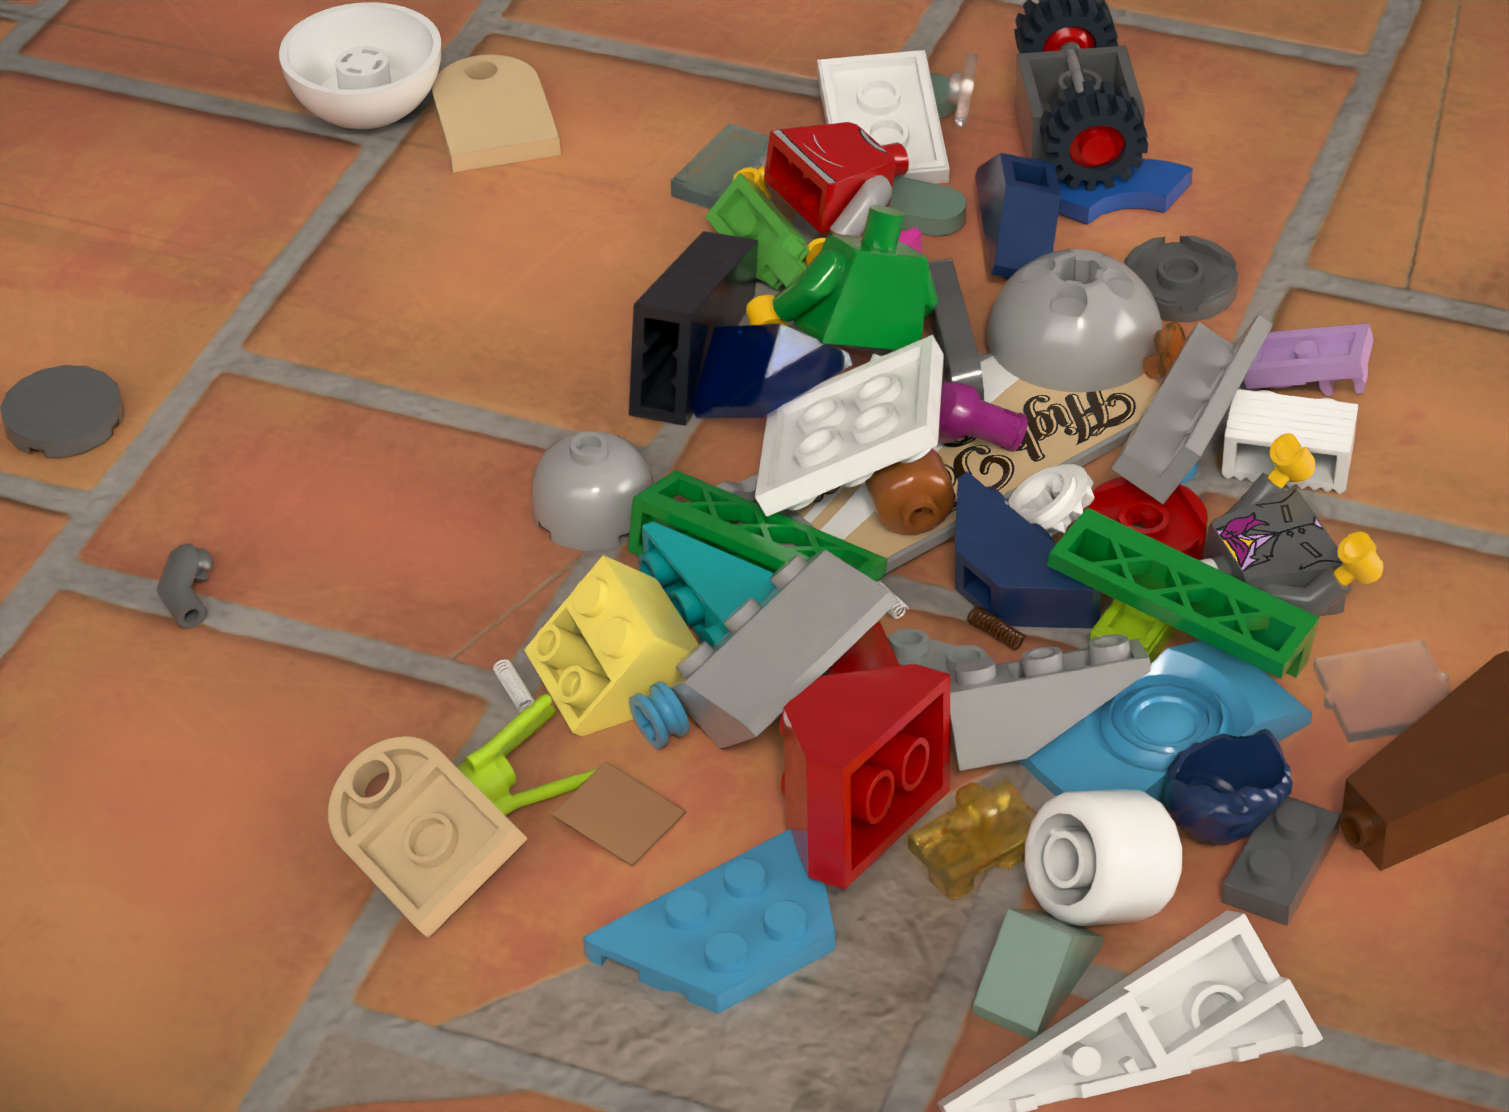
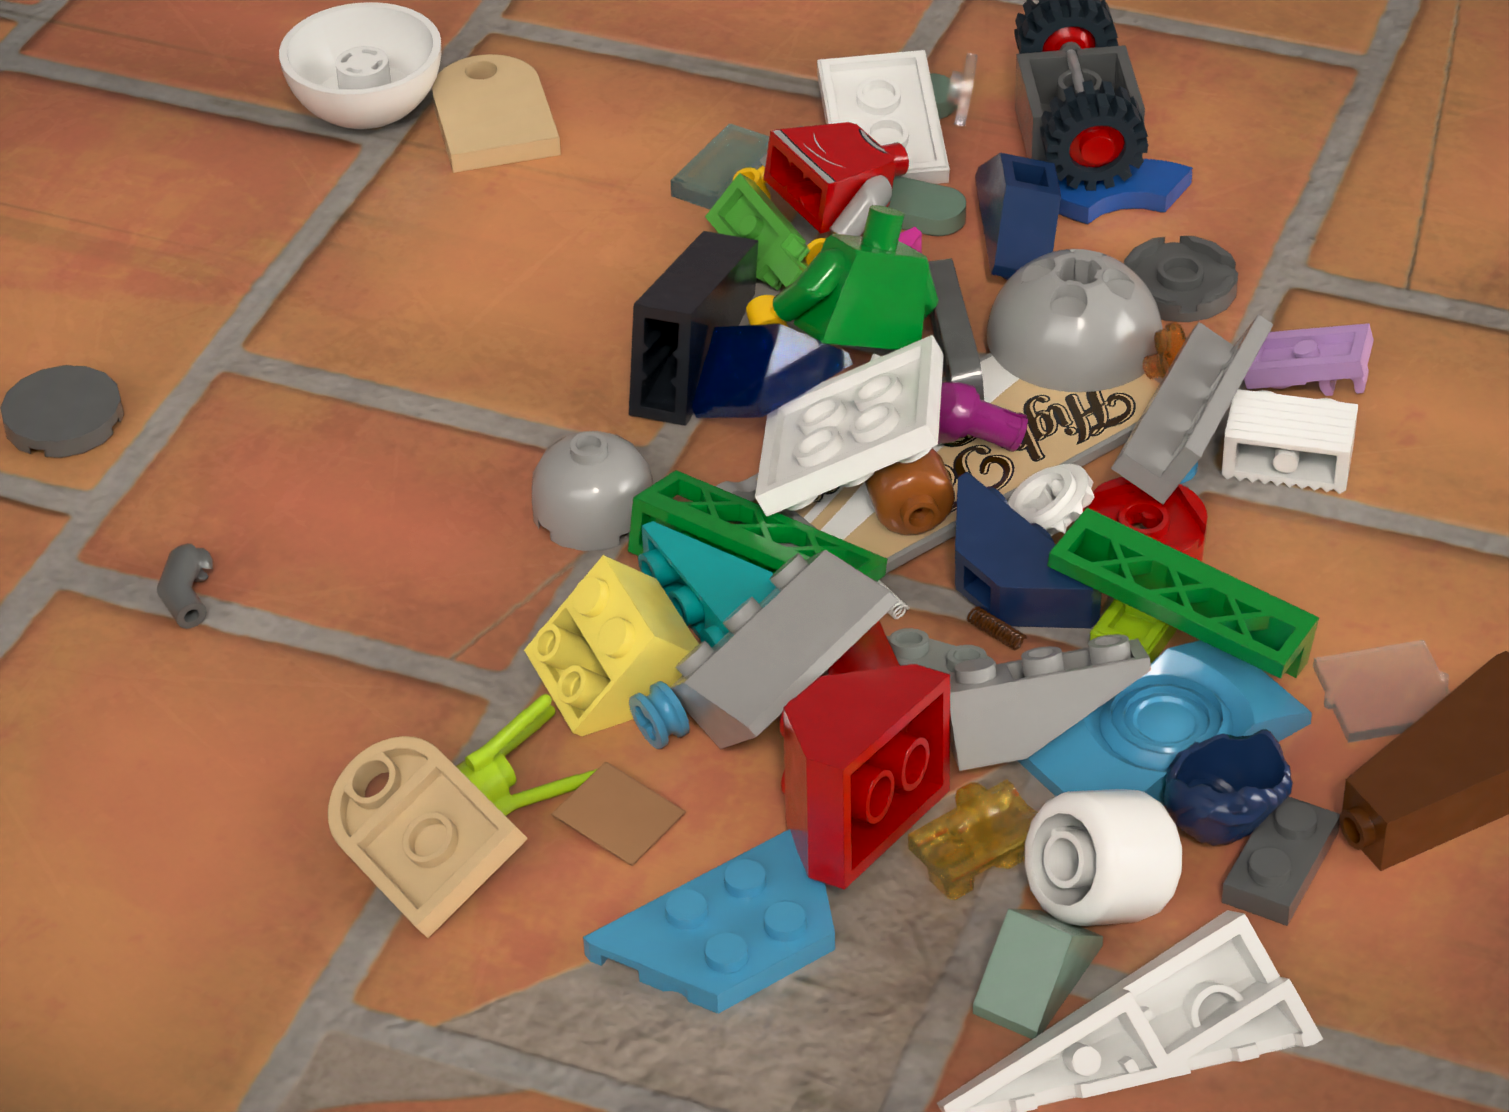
(519, 698): white leg -> none
(1281, 545): dark grey torso -> none

